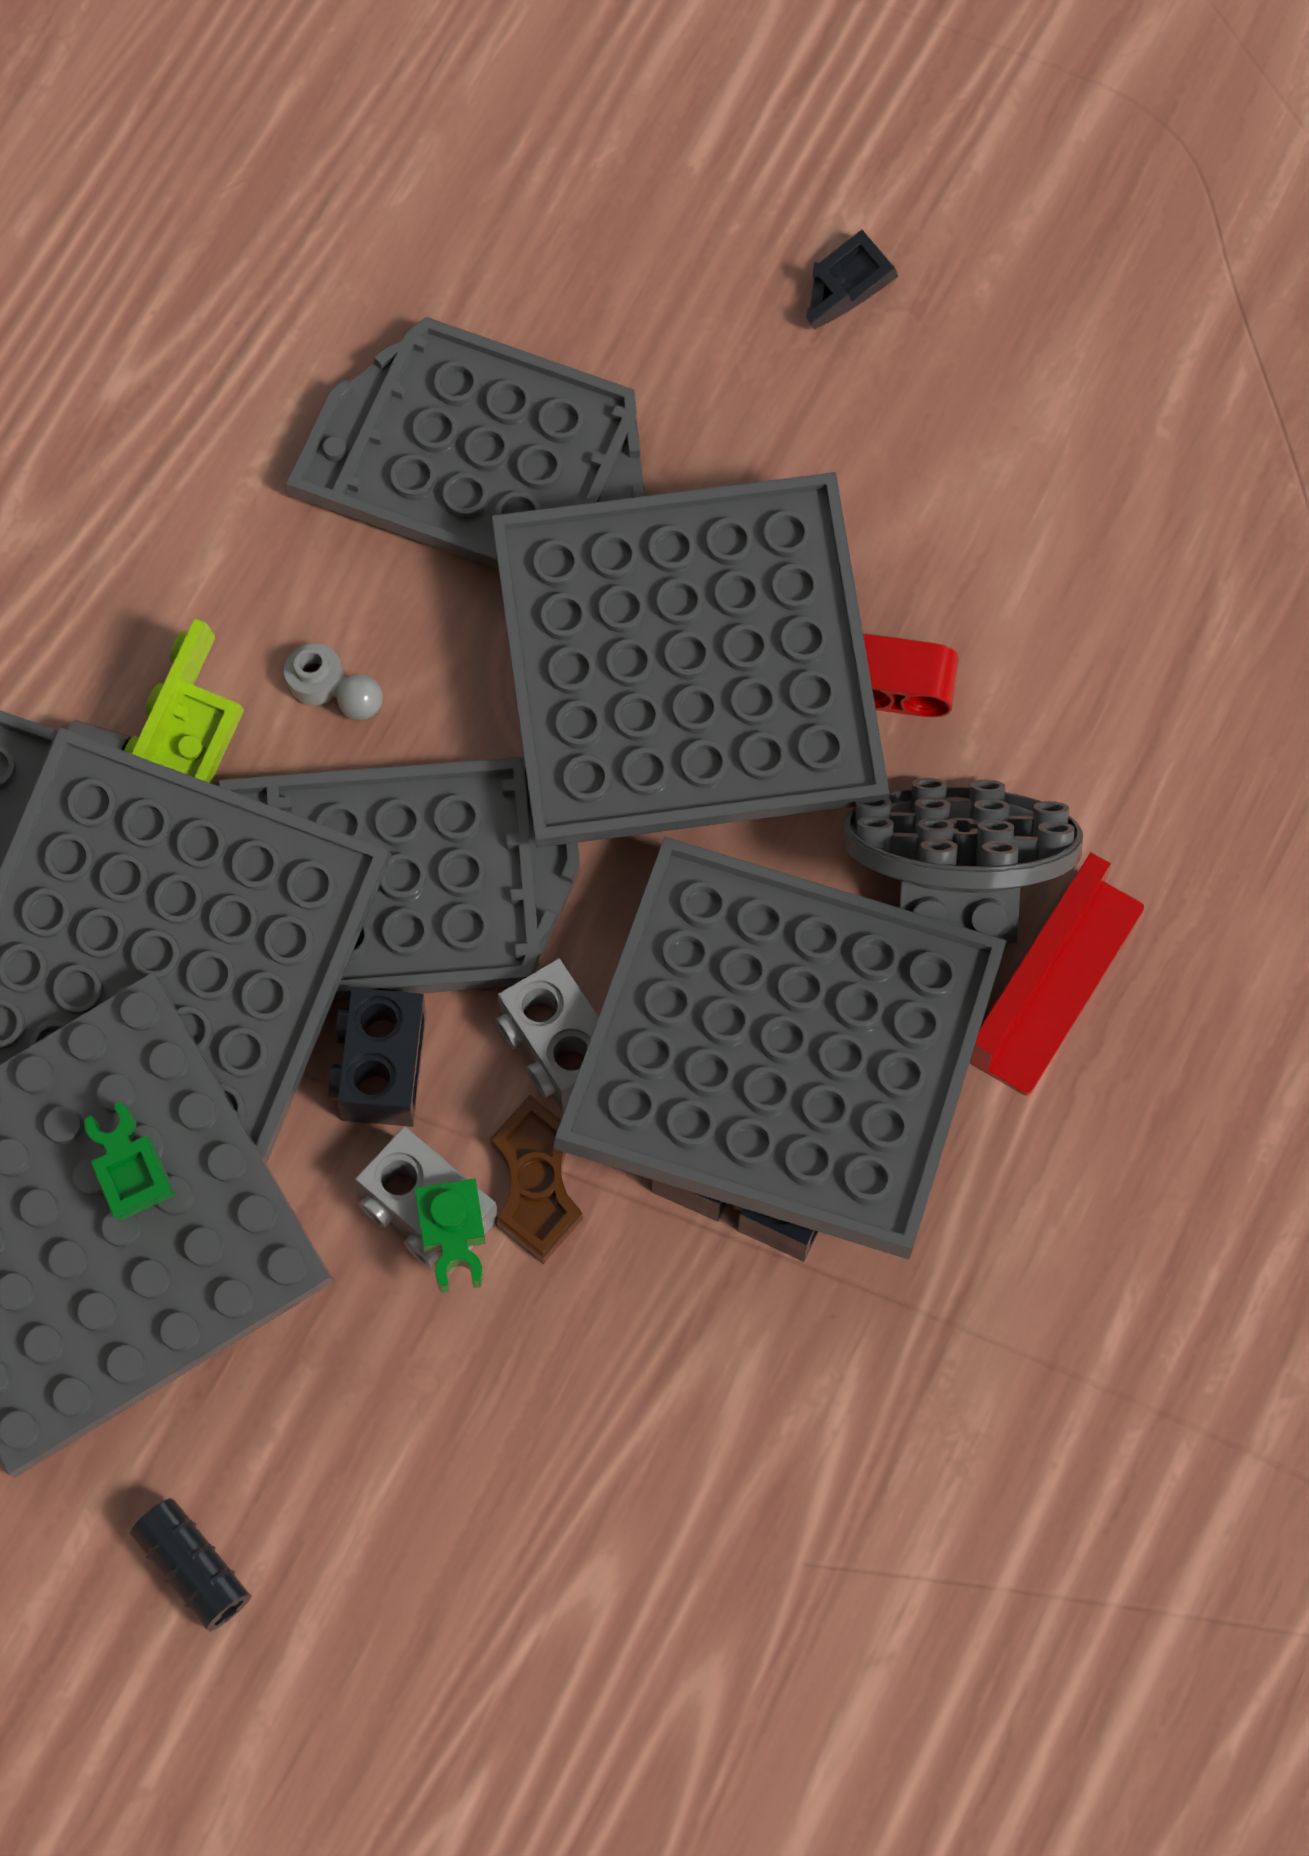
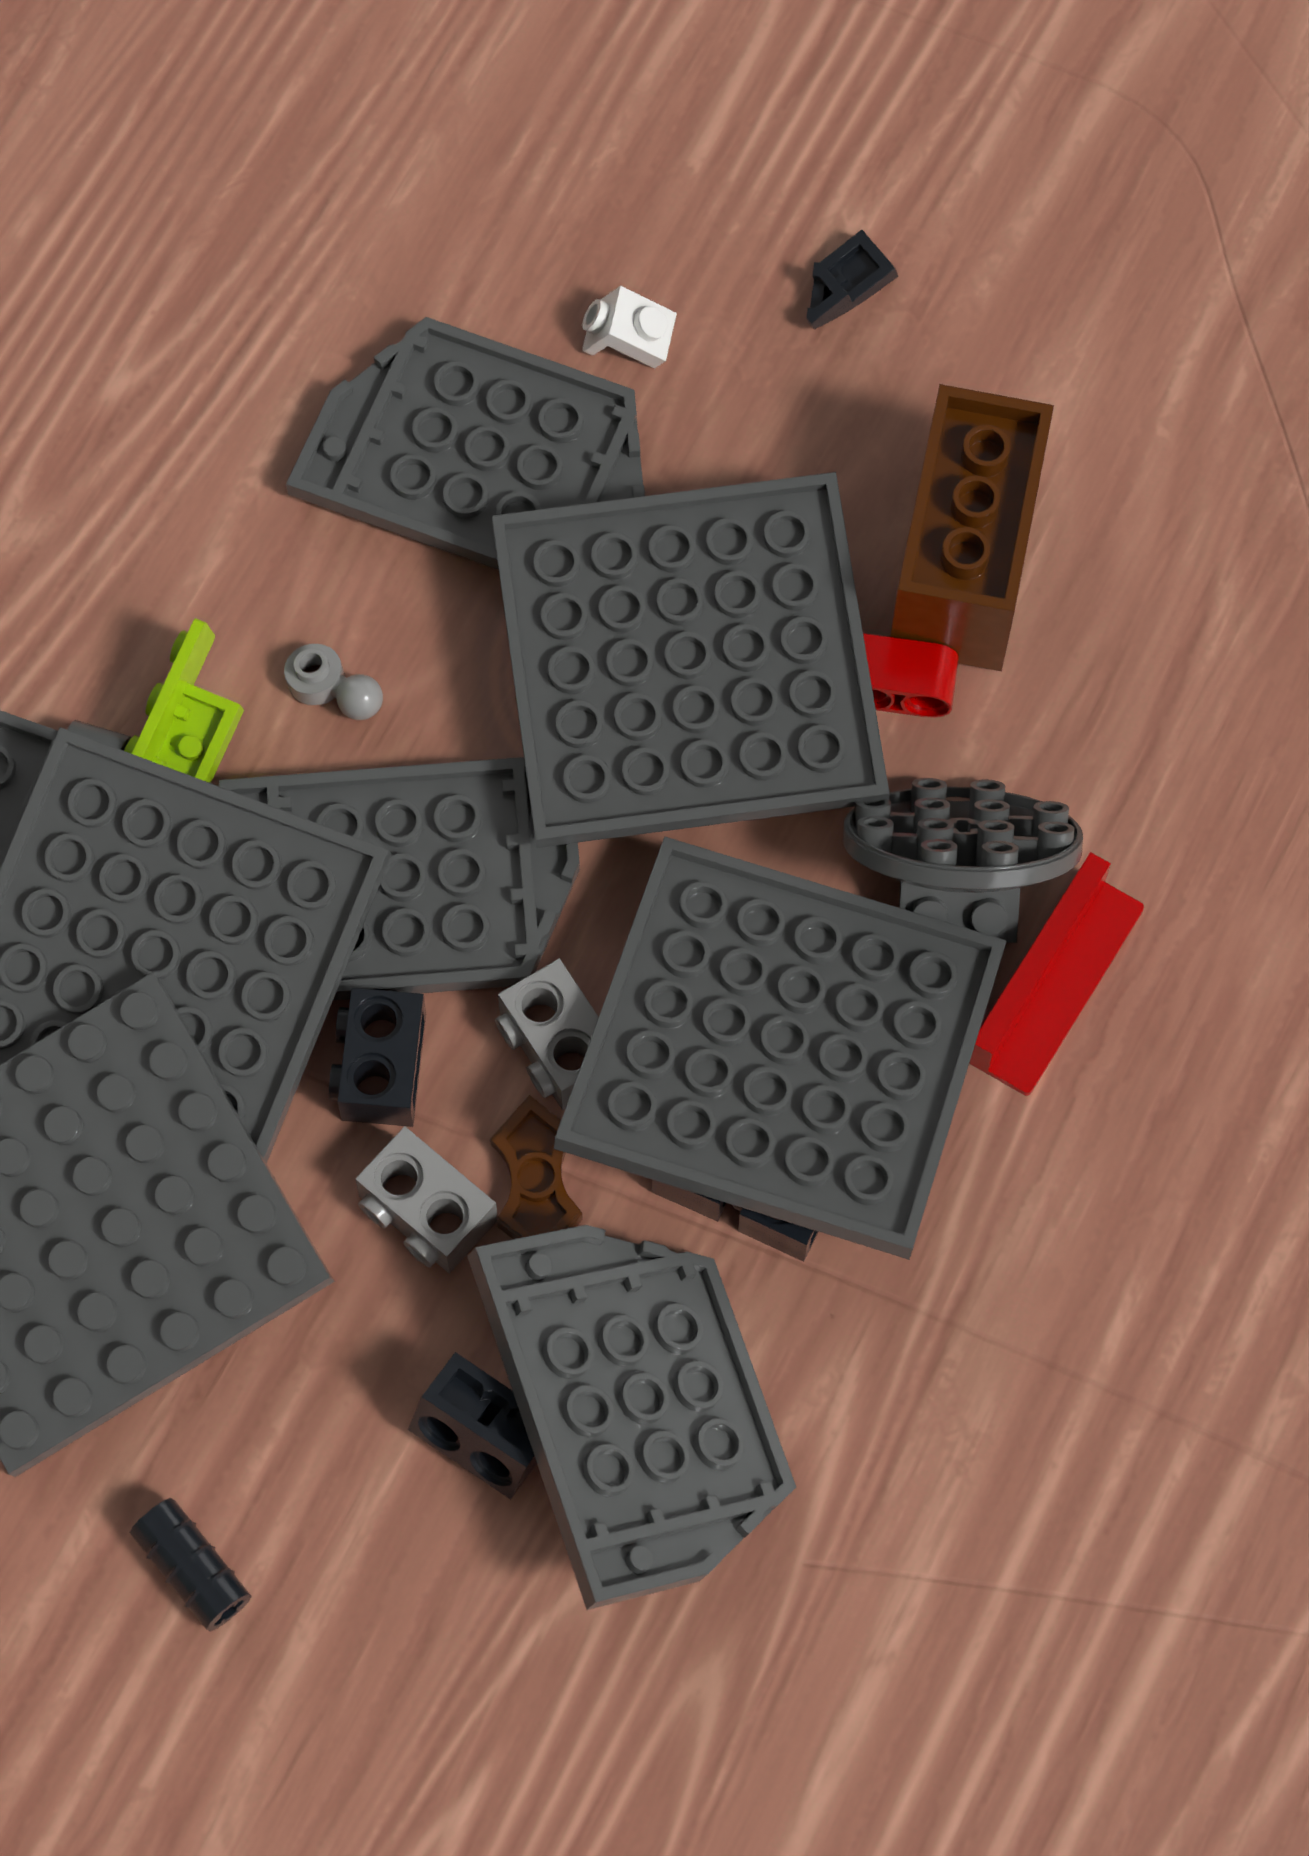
(131, 1170): green plate -> none
(450, 1224): green plate -> none
(476, 1425): none -> black brick
(629, 326): none -> white bracket
(633, 1405): none -> dark grey plate
(972, 523): none -> reddish brown brick

